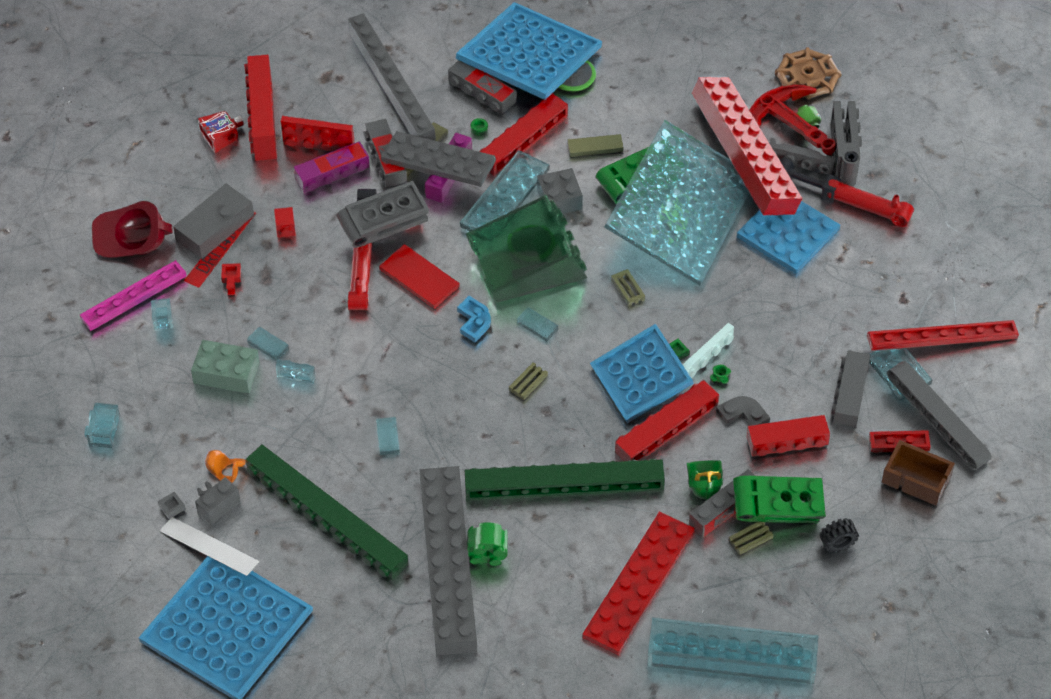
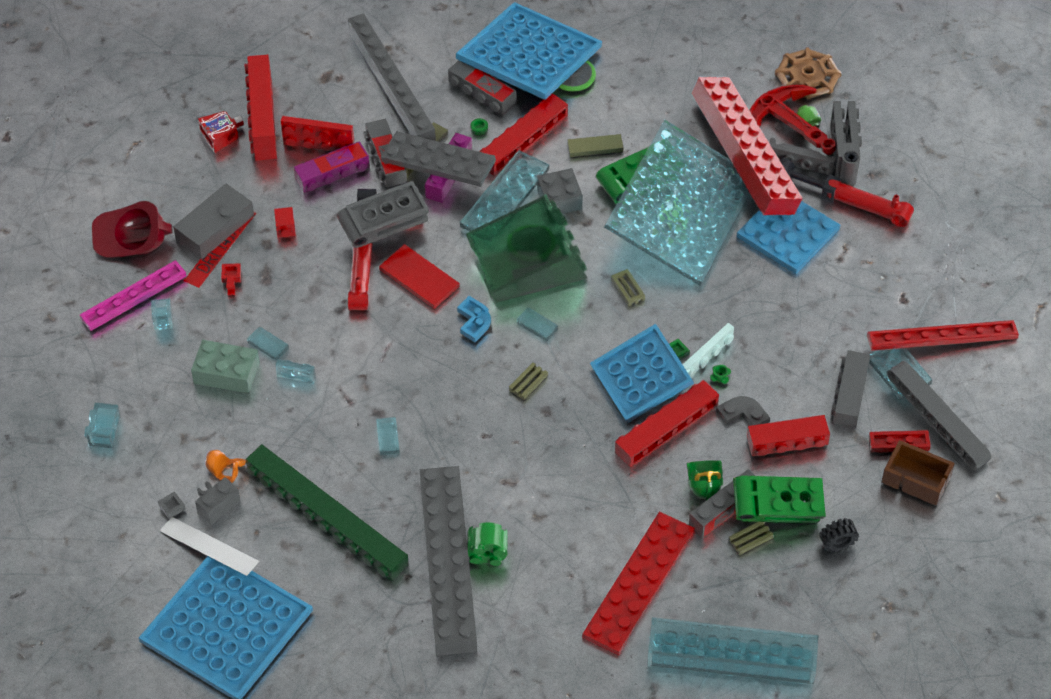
(564, 479): dark green brick -> none

